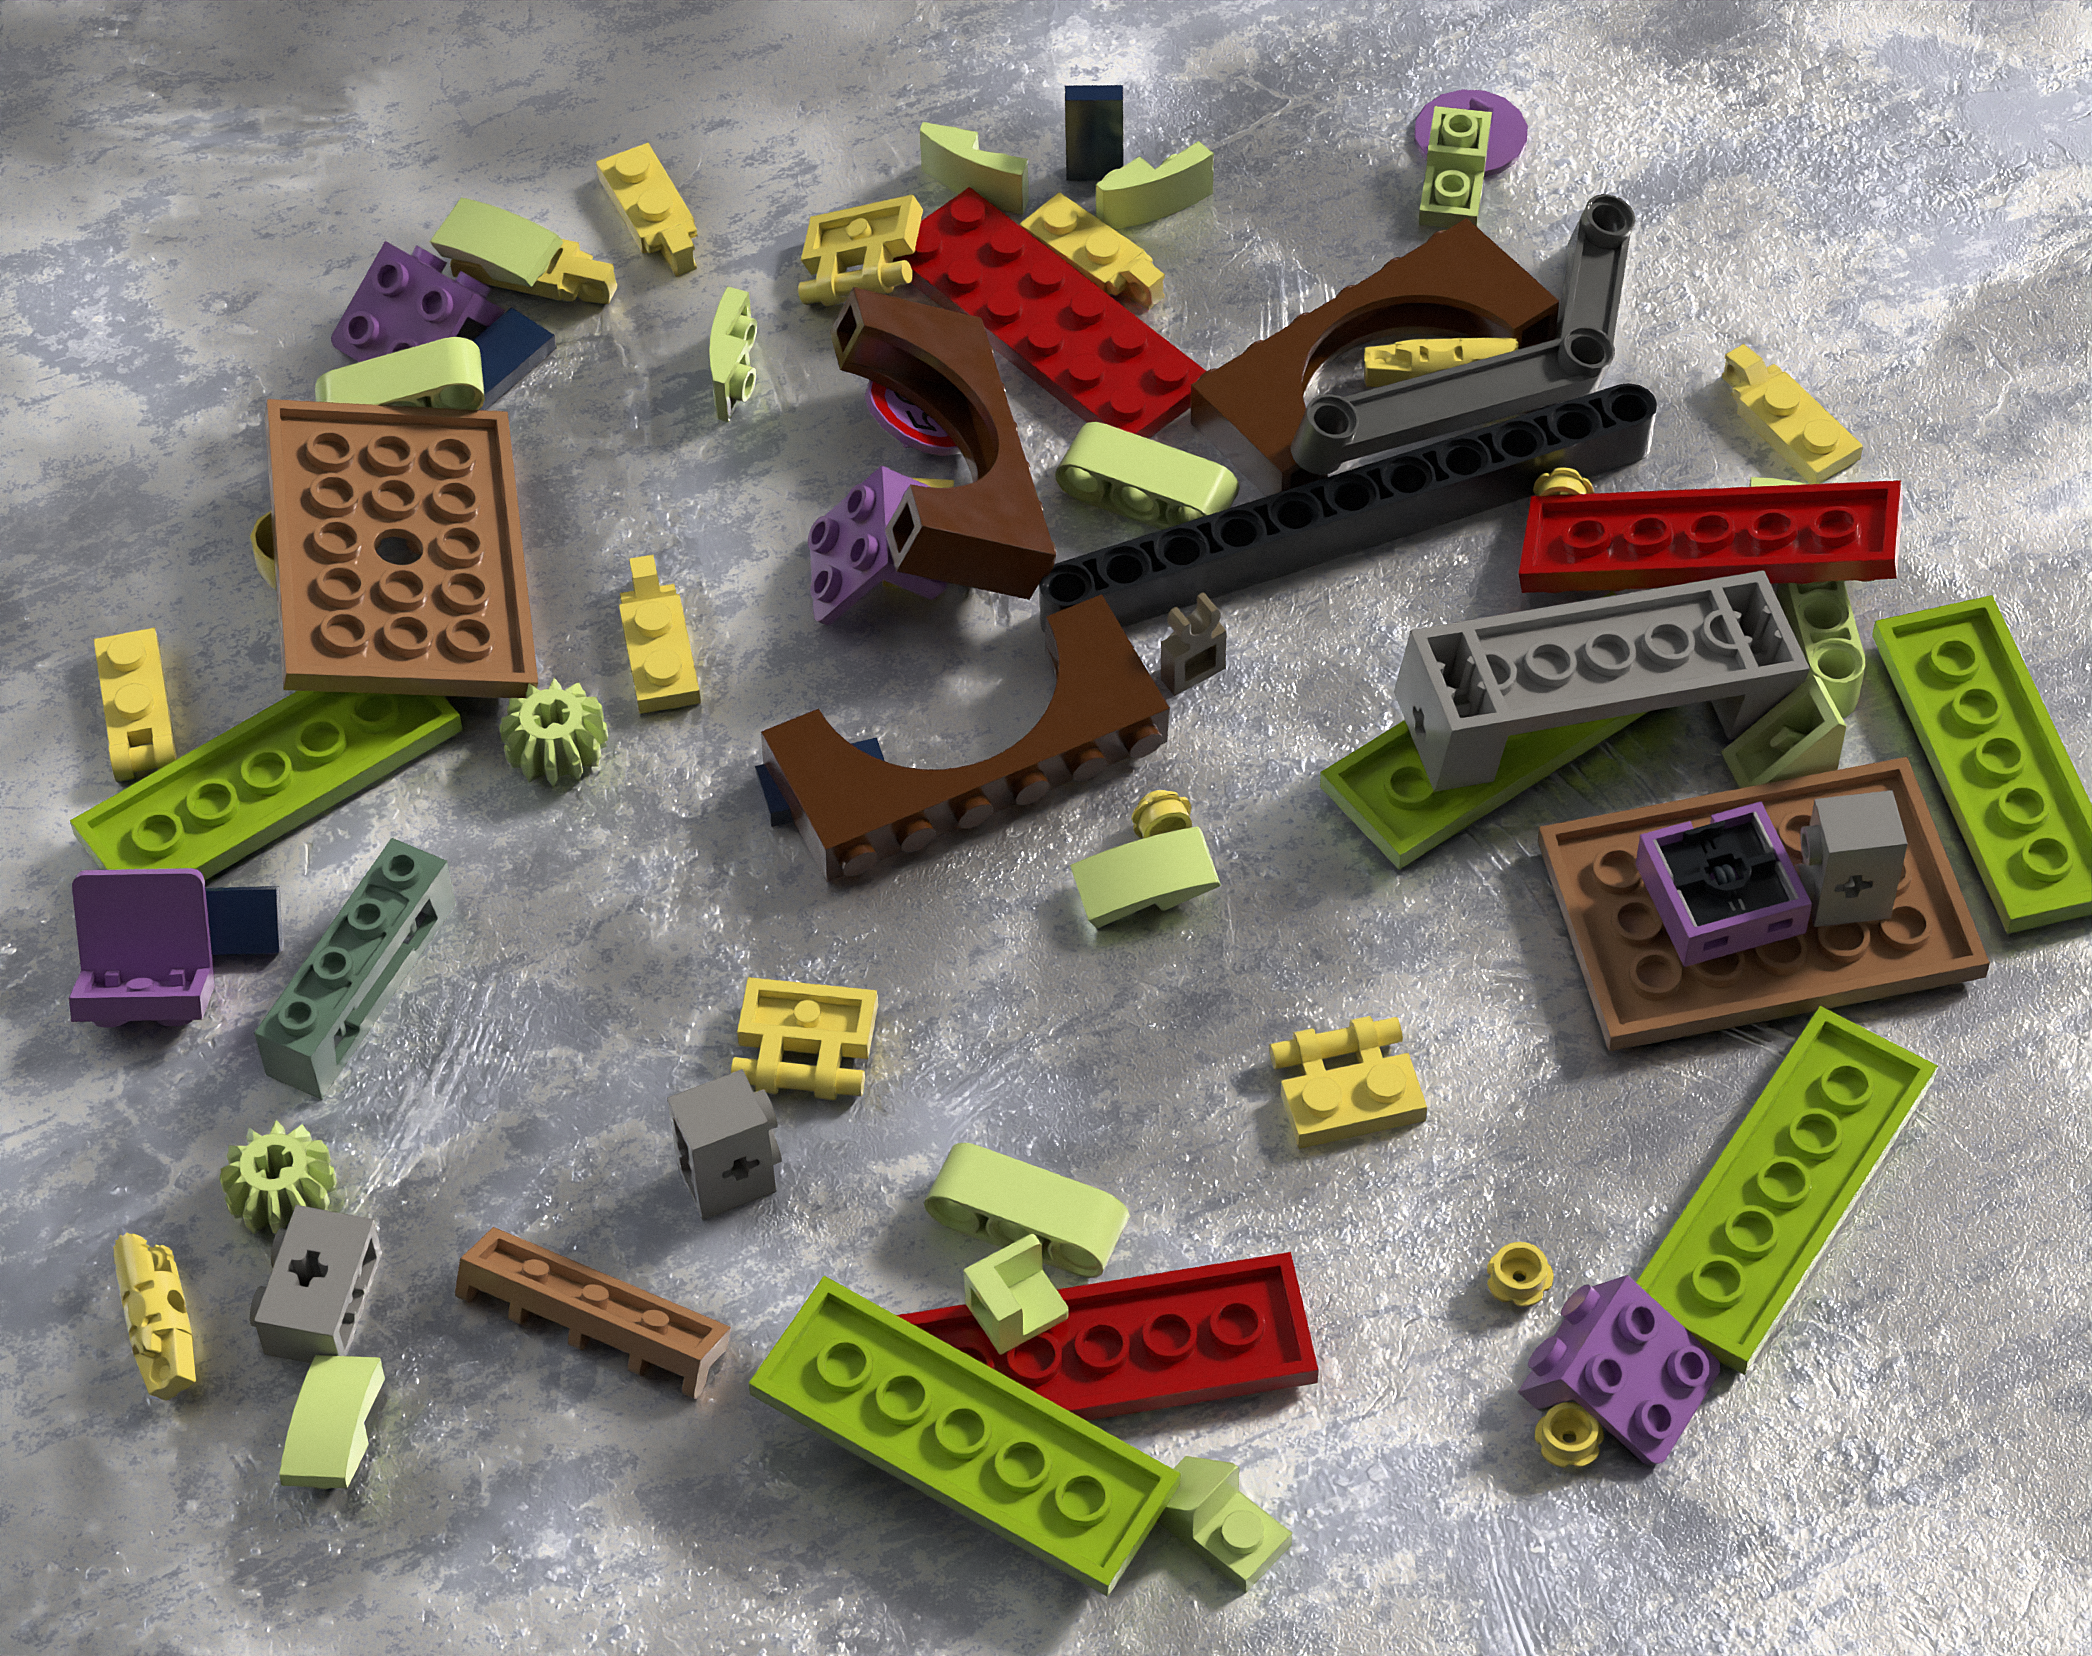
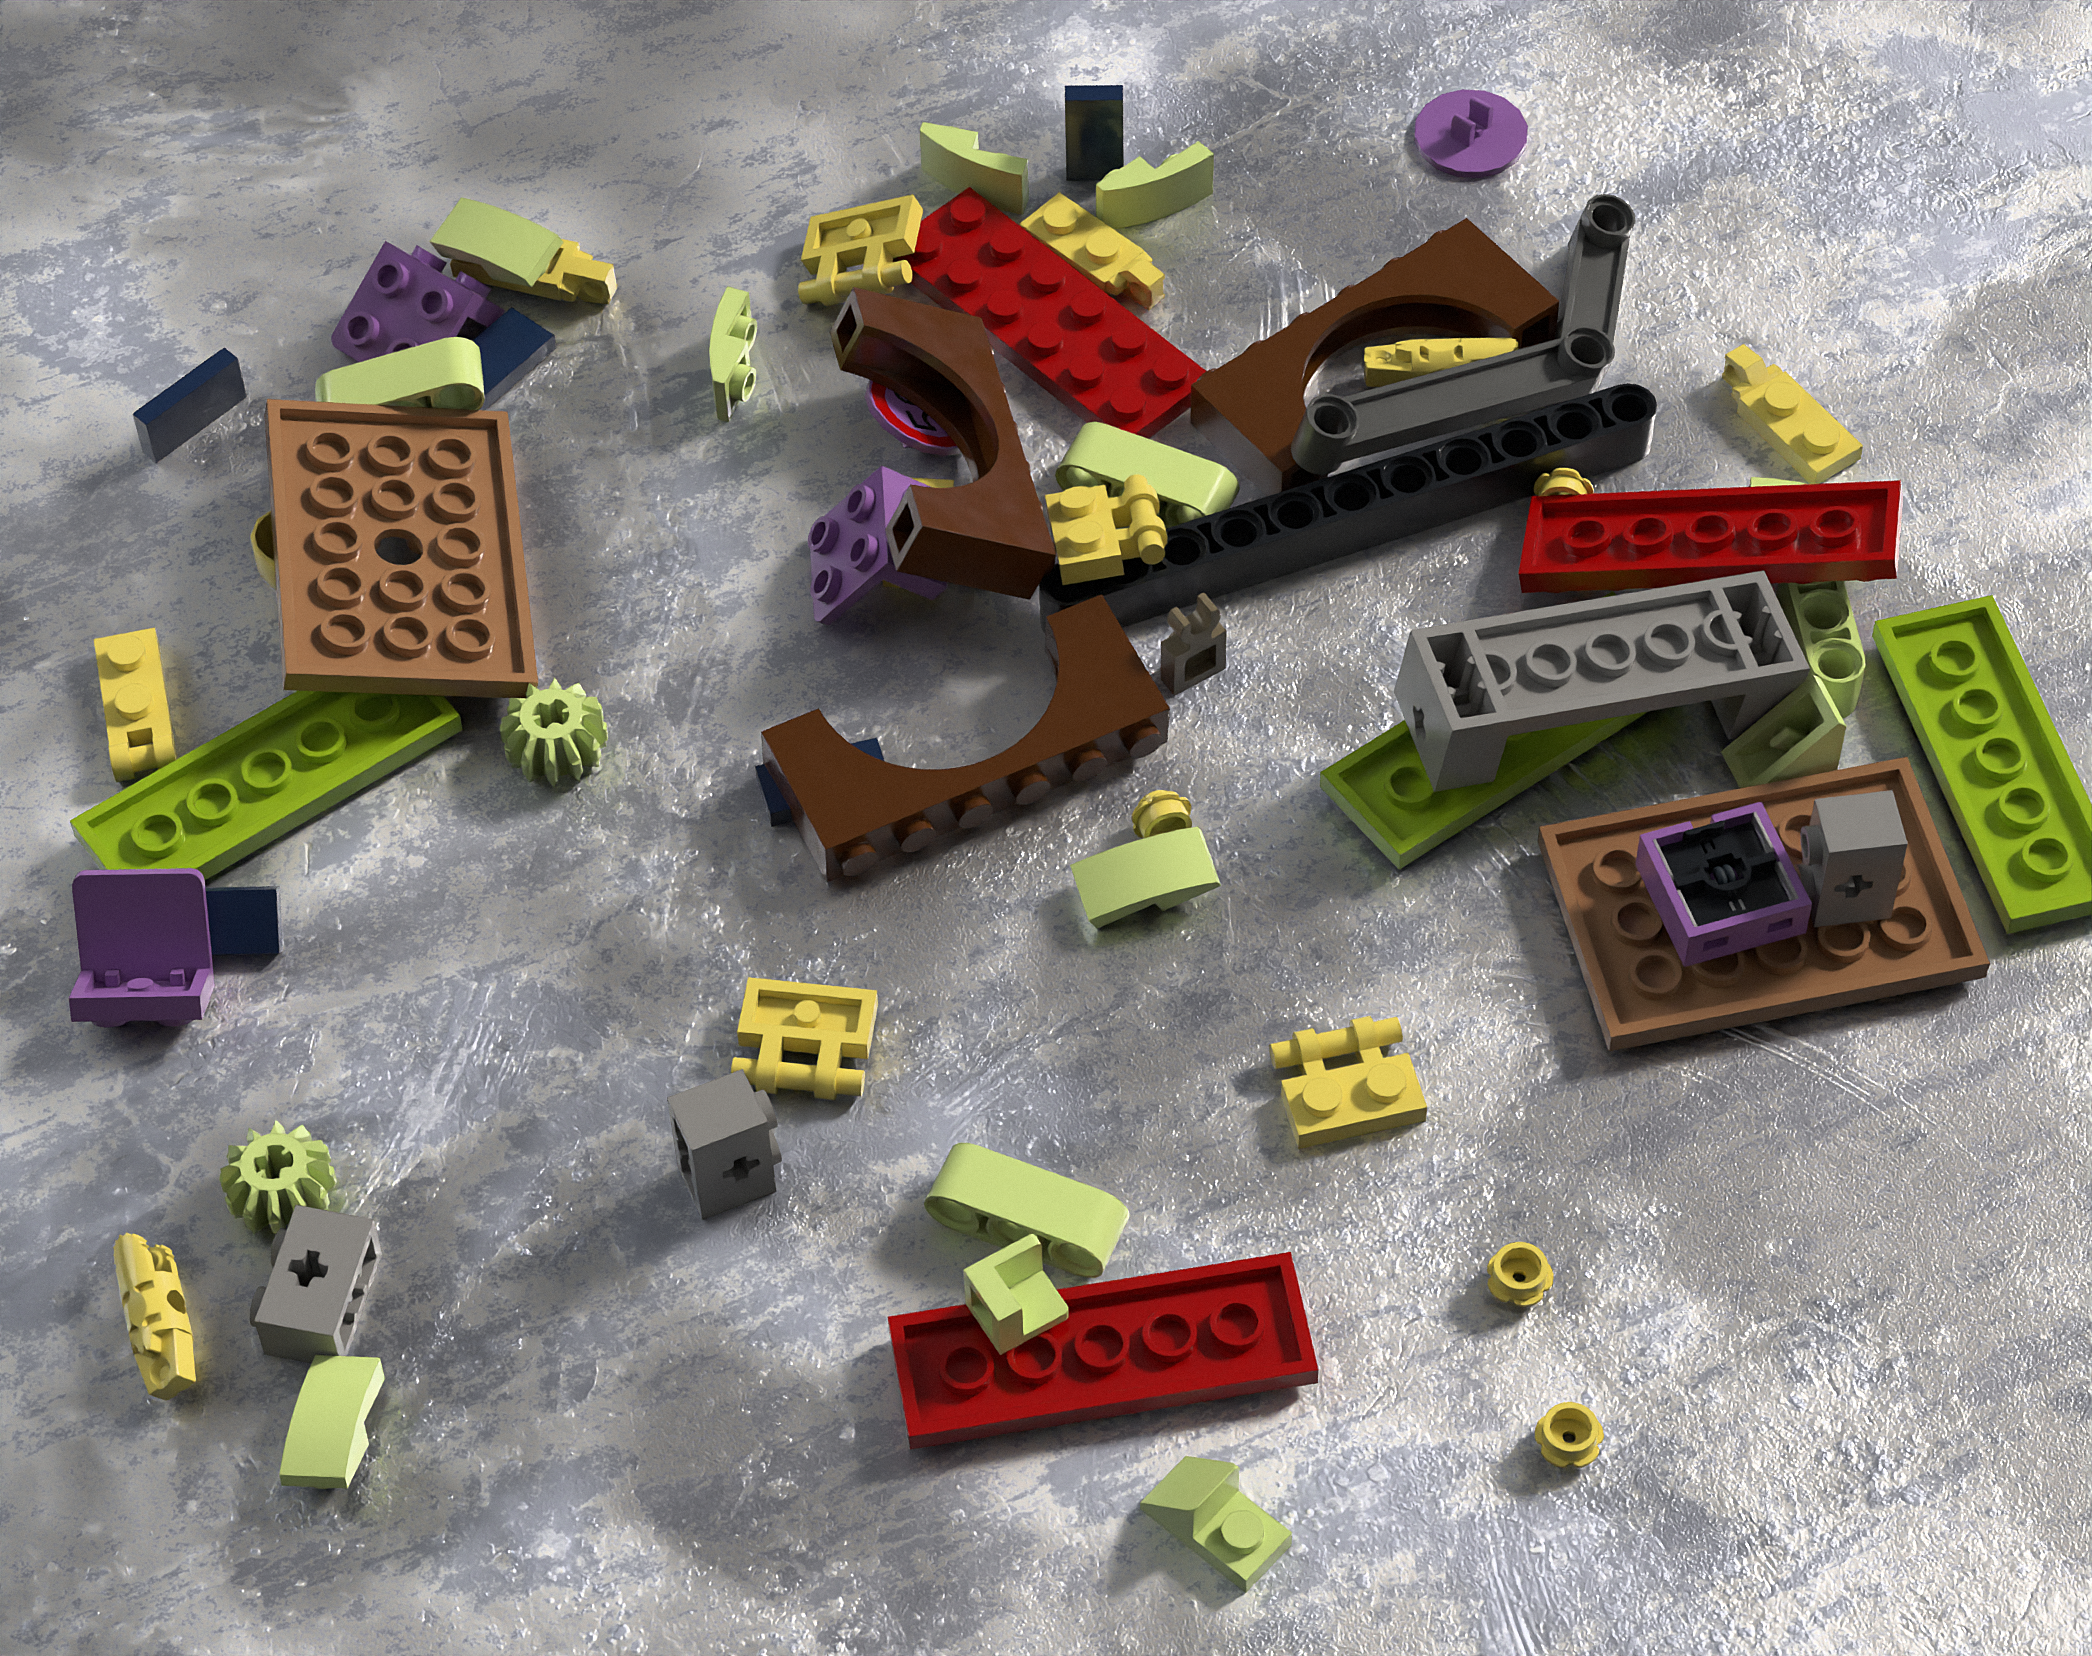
(189, 405): none -> dark blue tile
(355, 968): sand green brick -> none
(593, 1307): medium nougat hinge -> none
(650, 205): light yellow hinge -> none
(657, 641): light yellow hinge -> none
(965, 1435): lime plate -> none
(1086, 535): none -> light yellow plate
(1455, 166): yellowish green slope -> none
(1624, 1366): medium lavender bracket -> none
(1785, 1185): lime plate -> none

